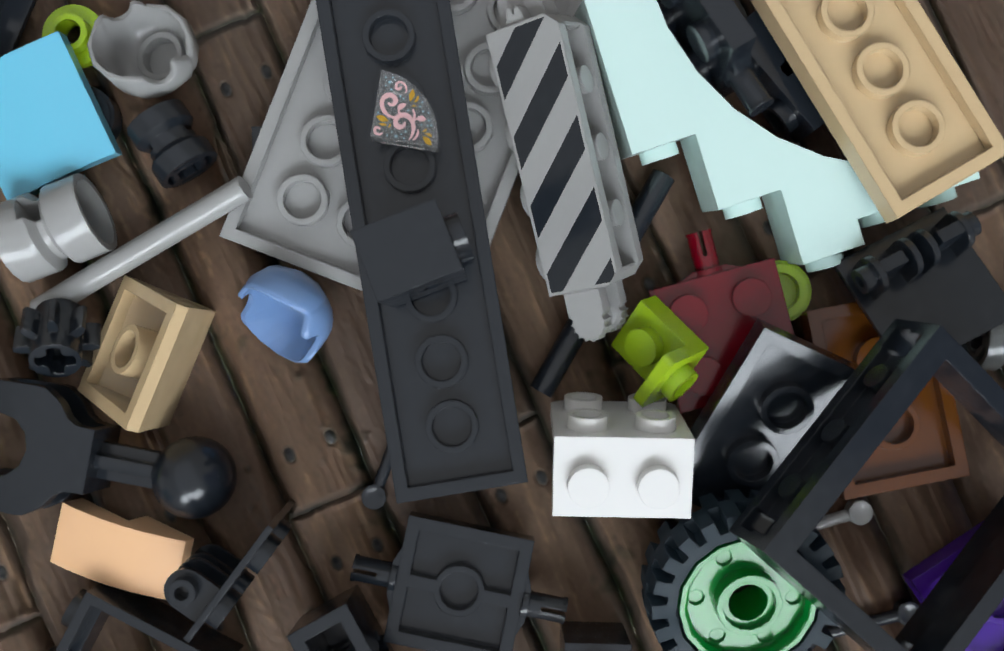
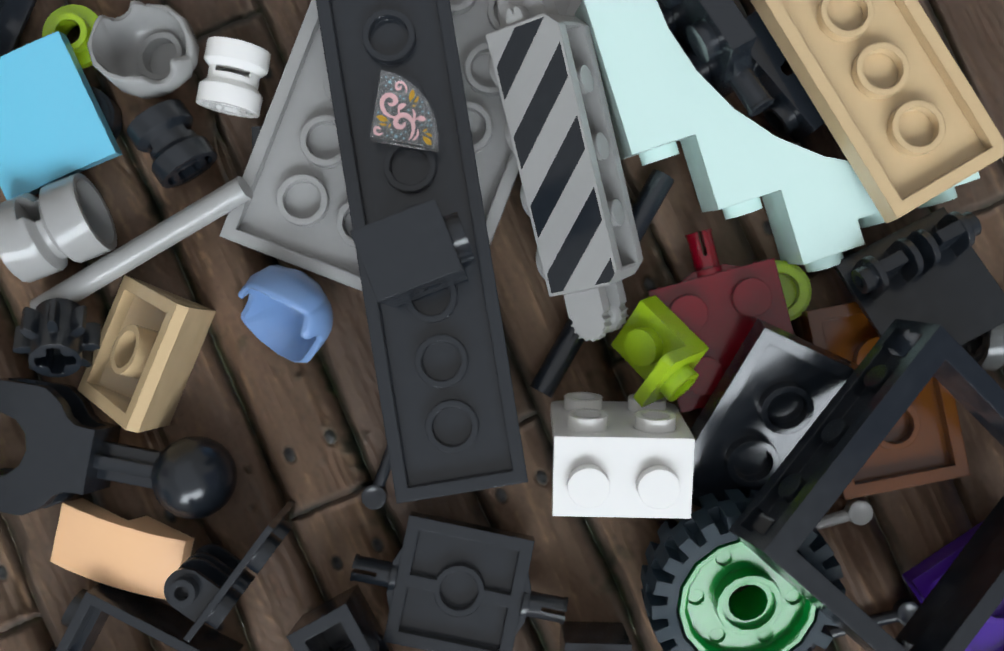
(233, 77): none -> white wheel

